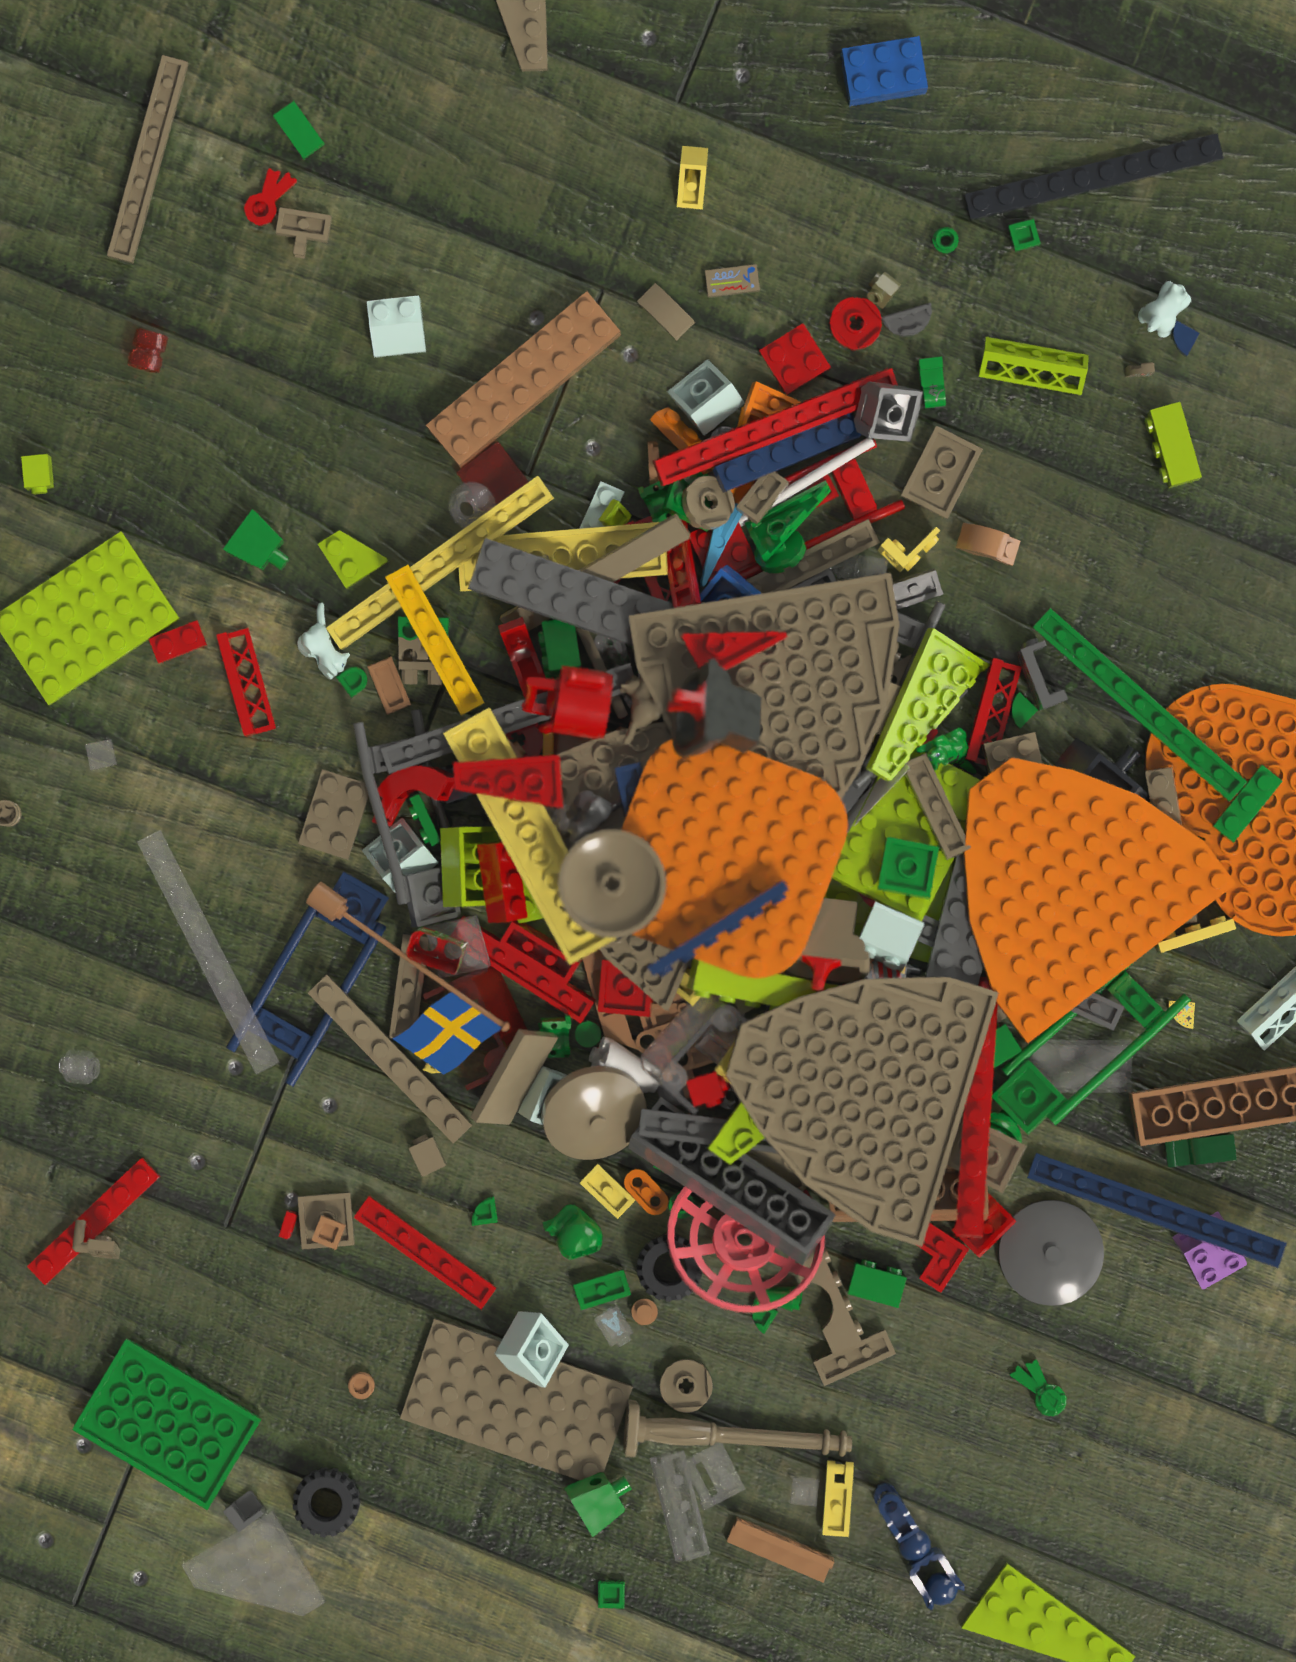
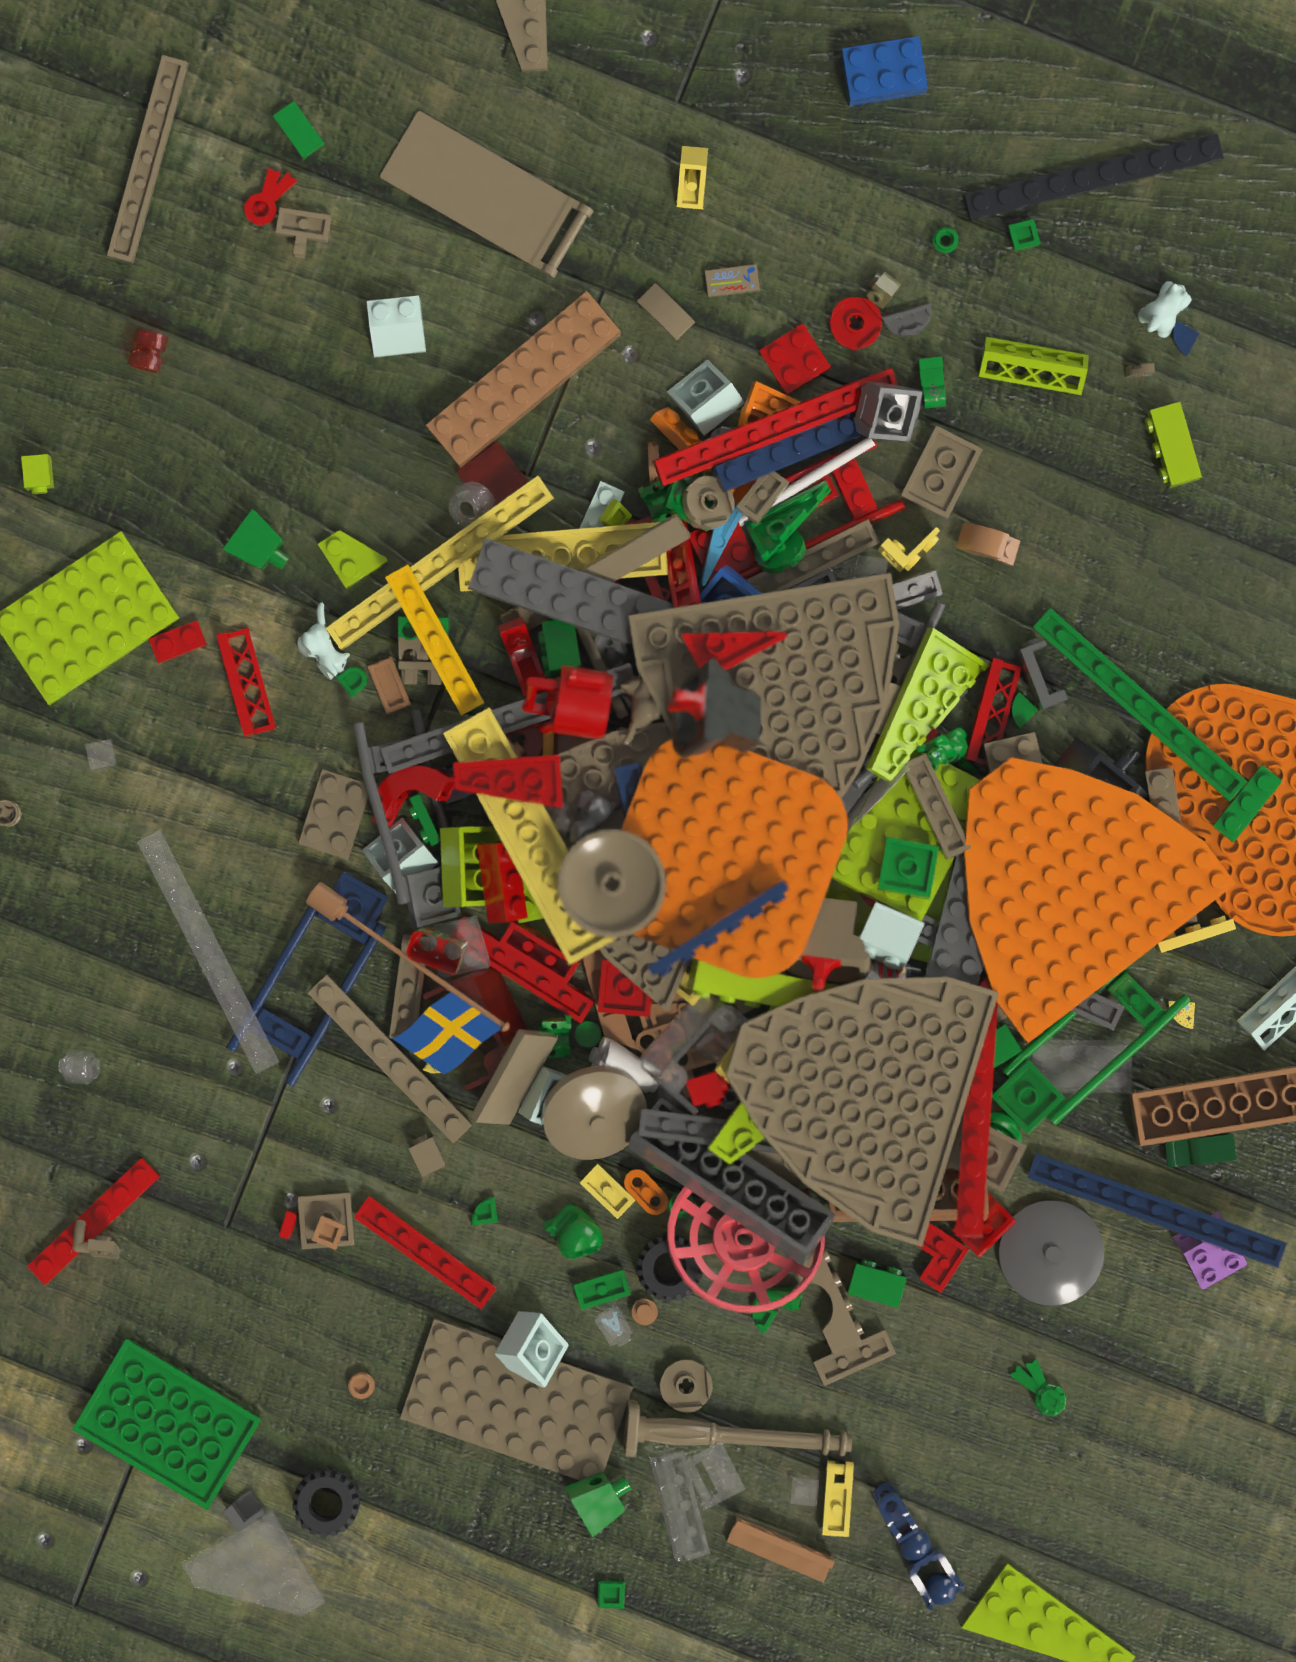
(483, 192): none -> dark tan flag

